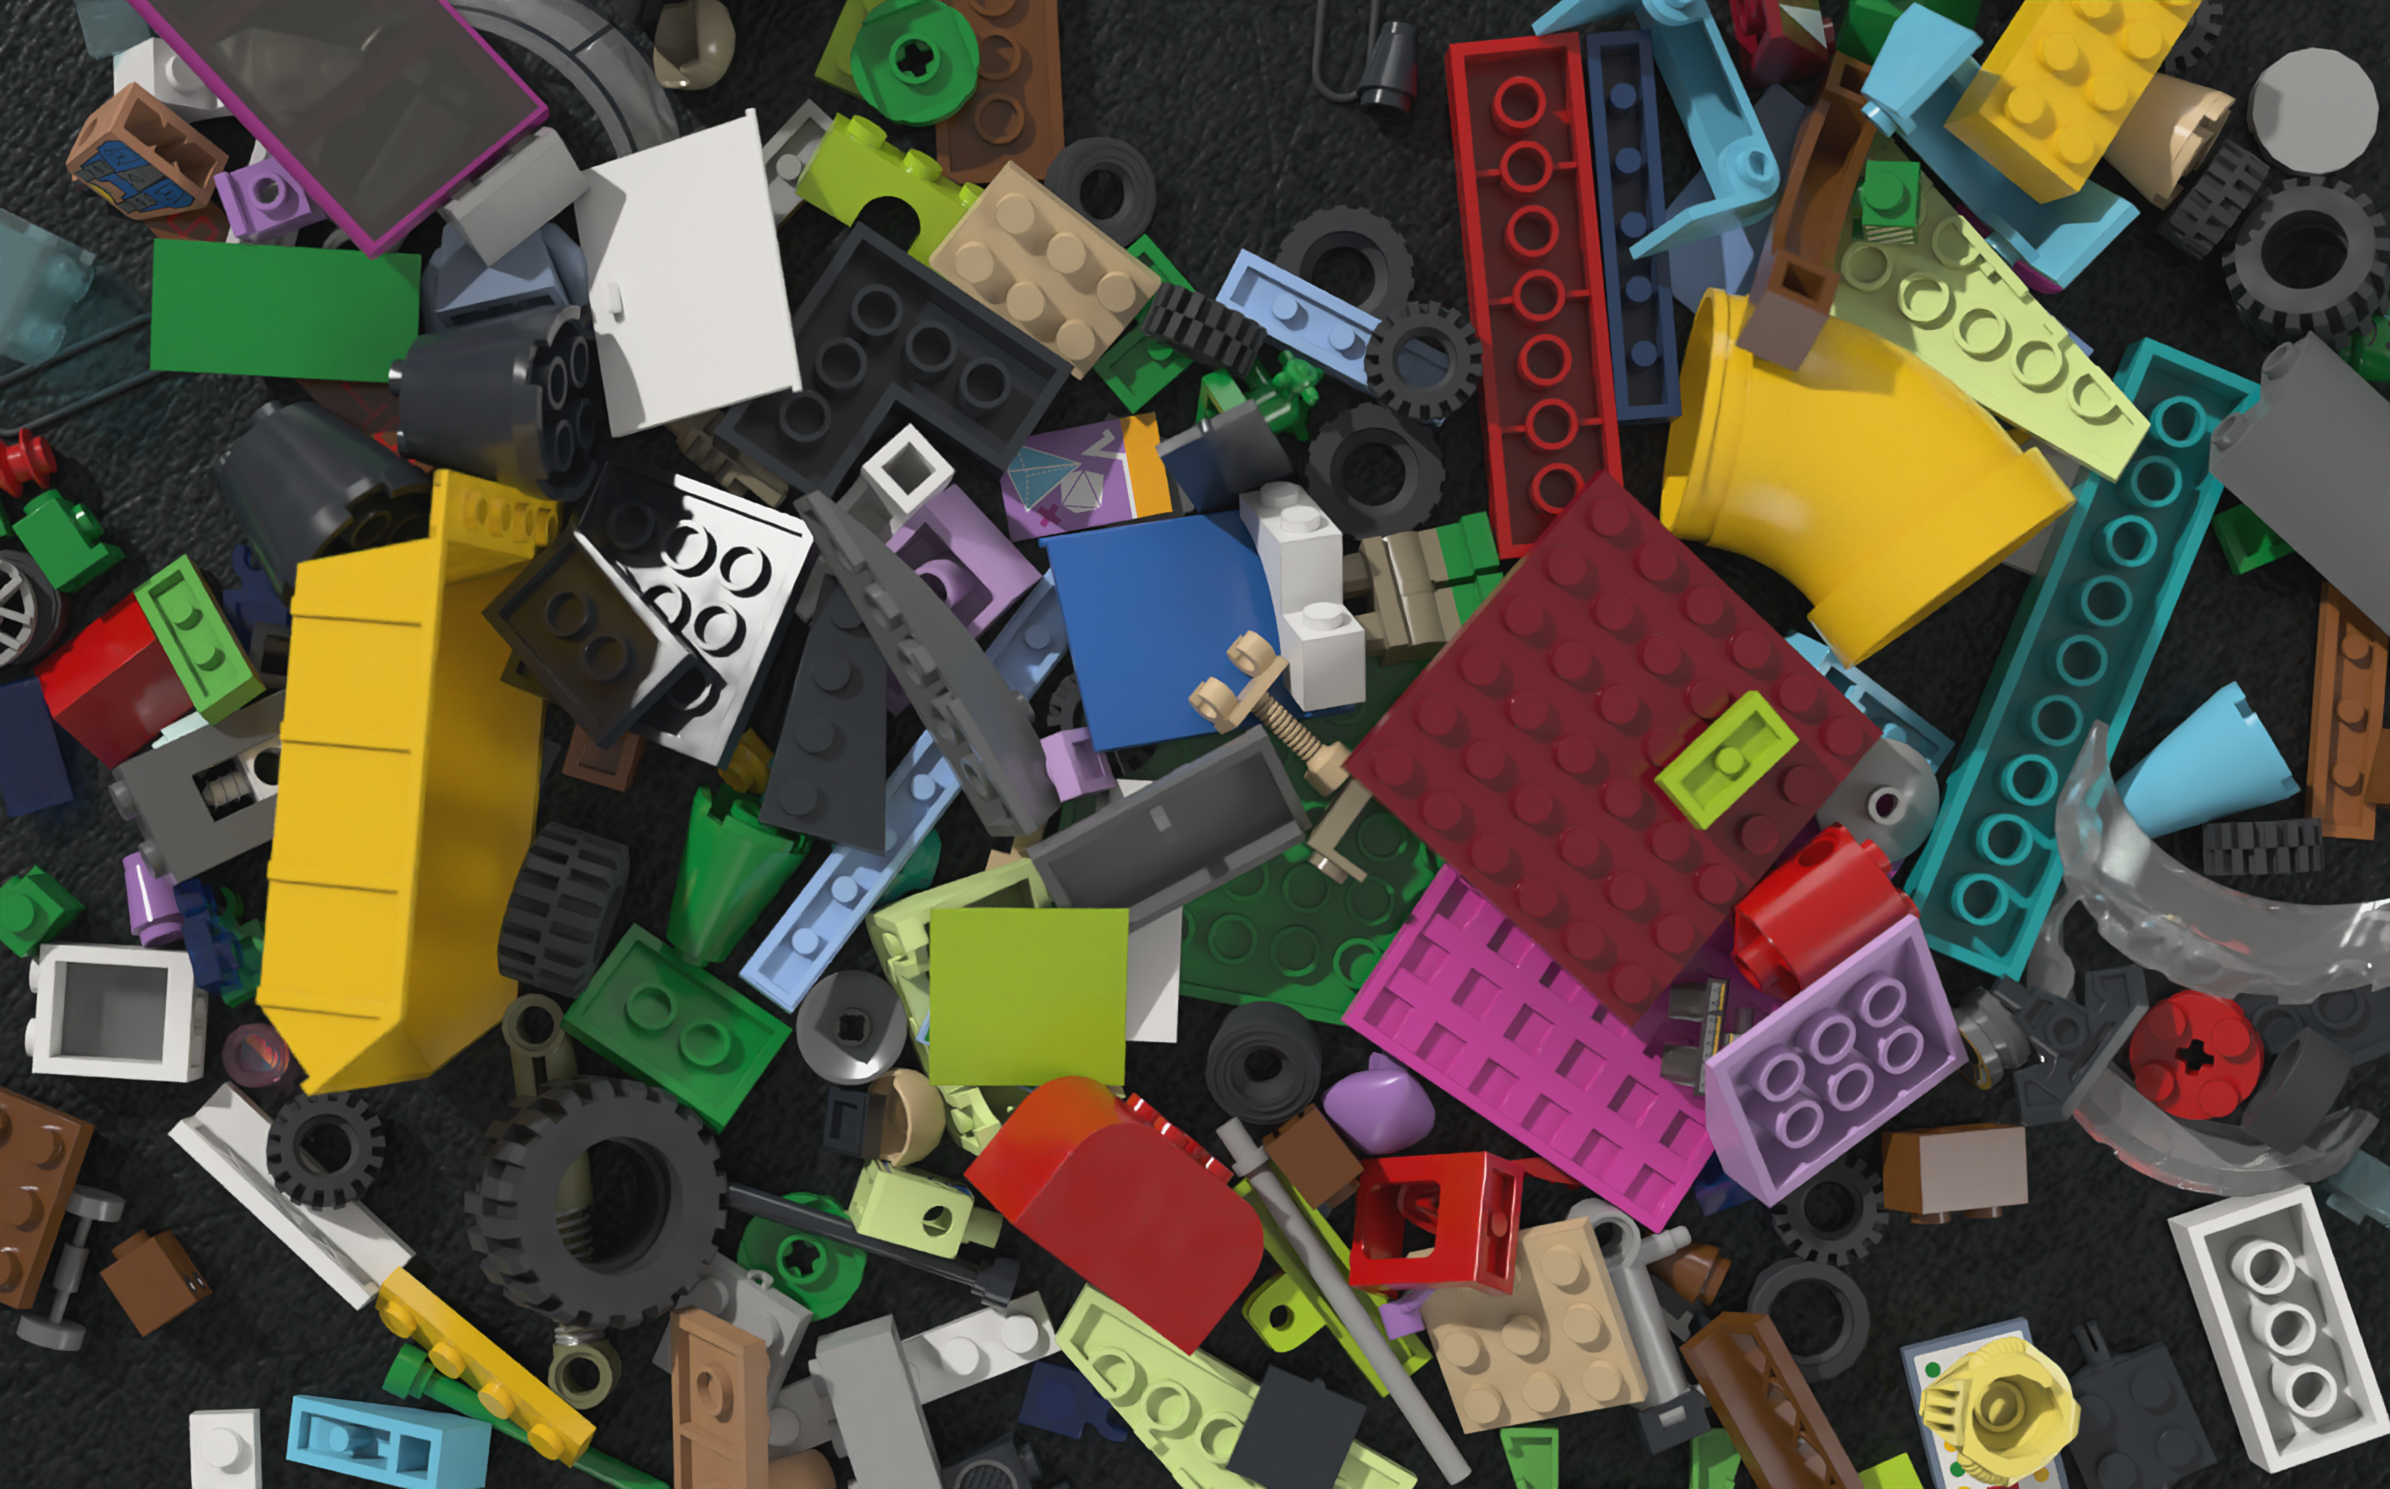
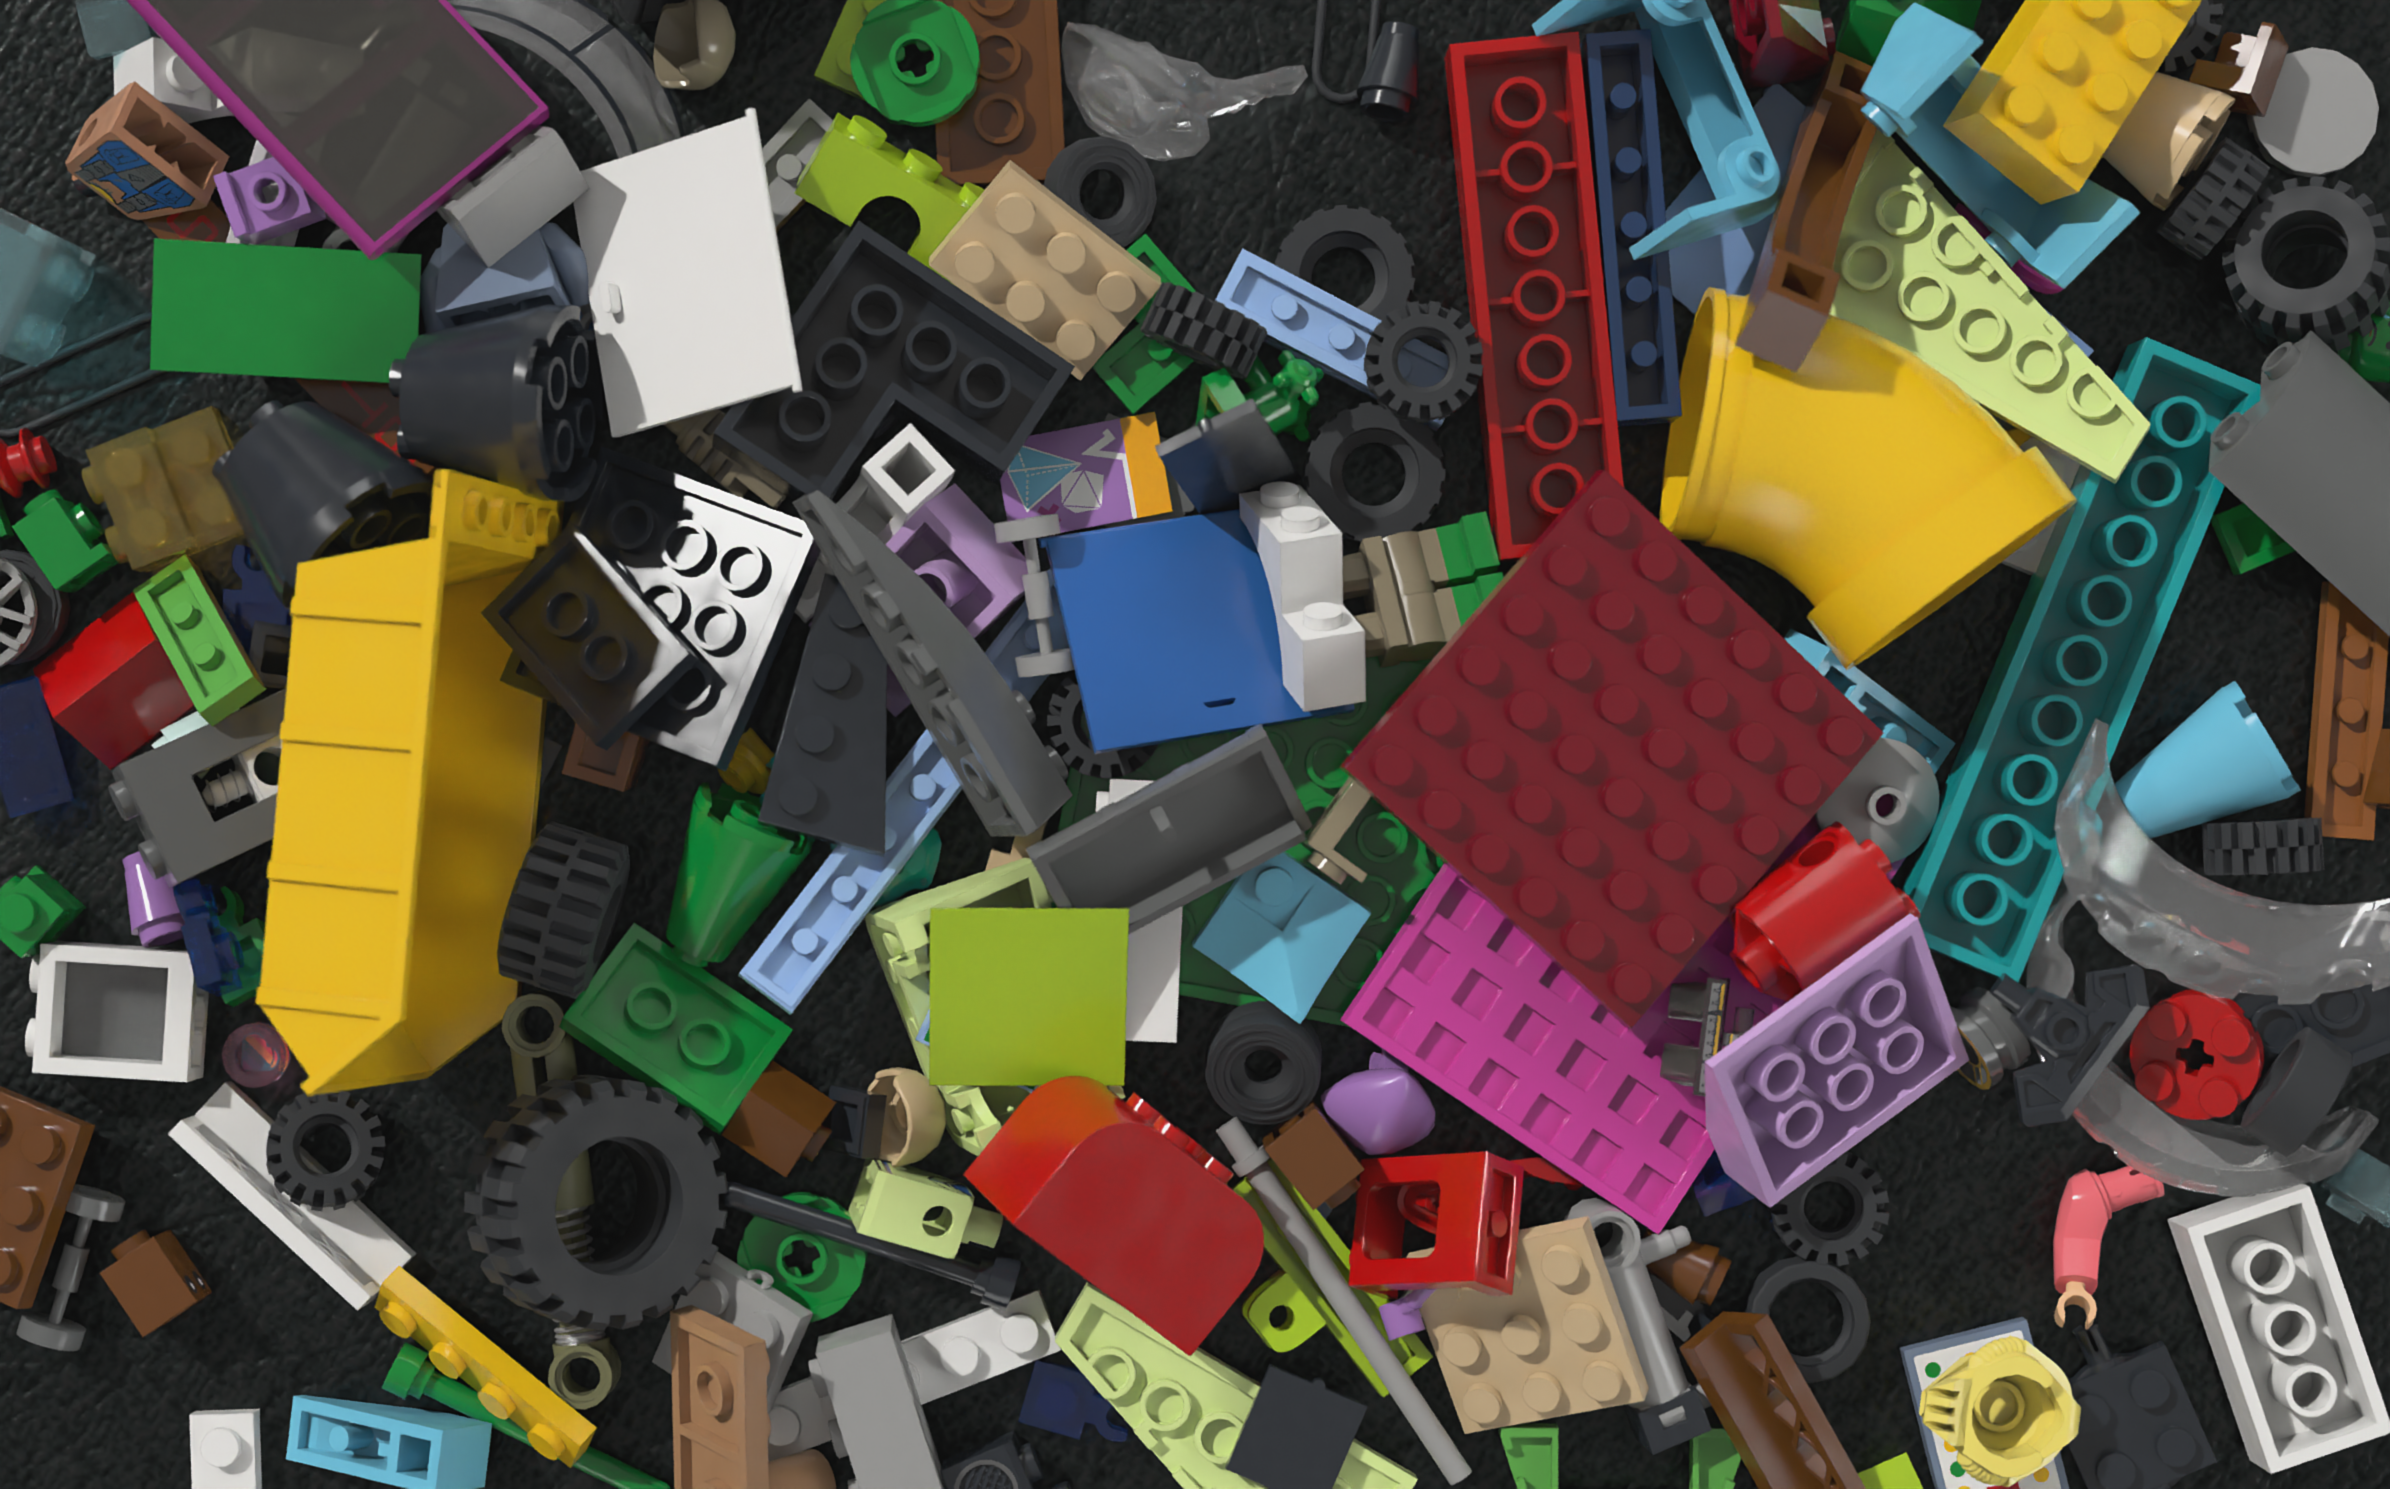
(163, 490): none -> clear yellow plate
(781, 1120): none -> reddish brown brick
(824, 1027): dark grey piece -> none
(1036, 594): none -> light grey wheel
(1074, 765): lavender plate -> none
(1153, 98): none -> clear hat
(1220, 706): tan bar -> none
(1282, 932): none -> medium azure plate
(1726, 760): lime plate -> none
(1887, 203): green brick -> none
(1954, 1170): brick -> none
(2081, 1226): none -> coral arm
(2245, 68): none -> reddish brown panel

